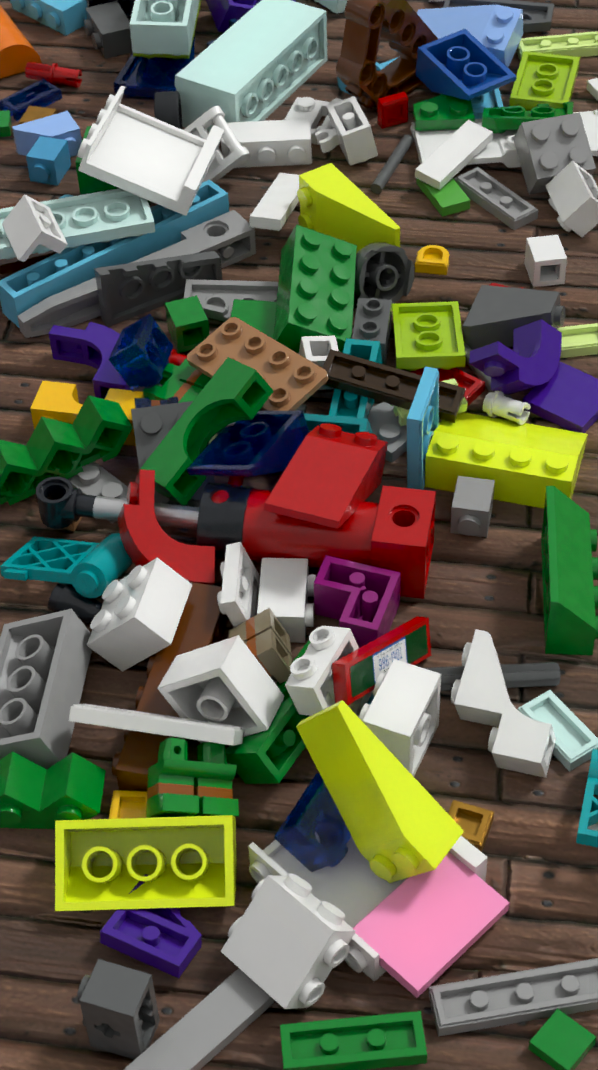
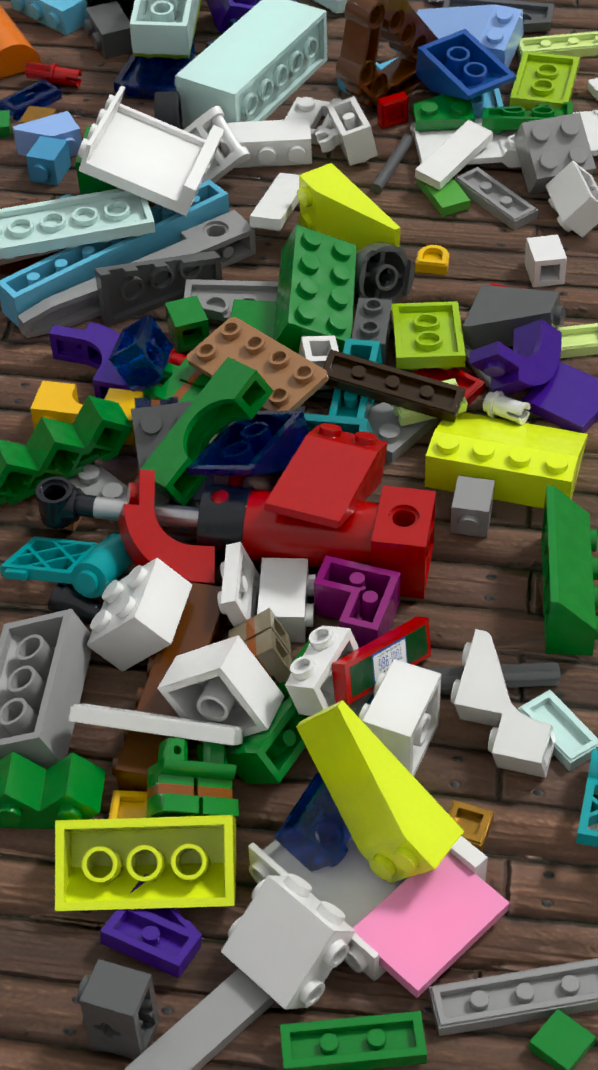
(31, 225): white panel -> none
(421, 424): medium azure tile -> none

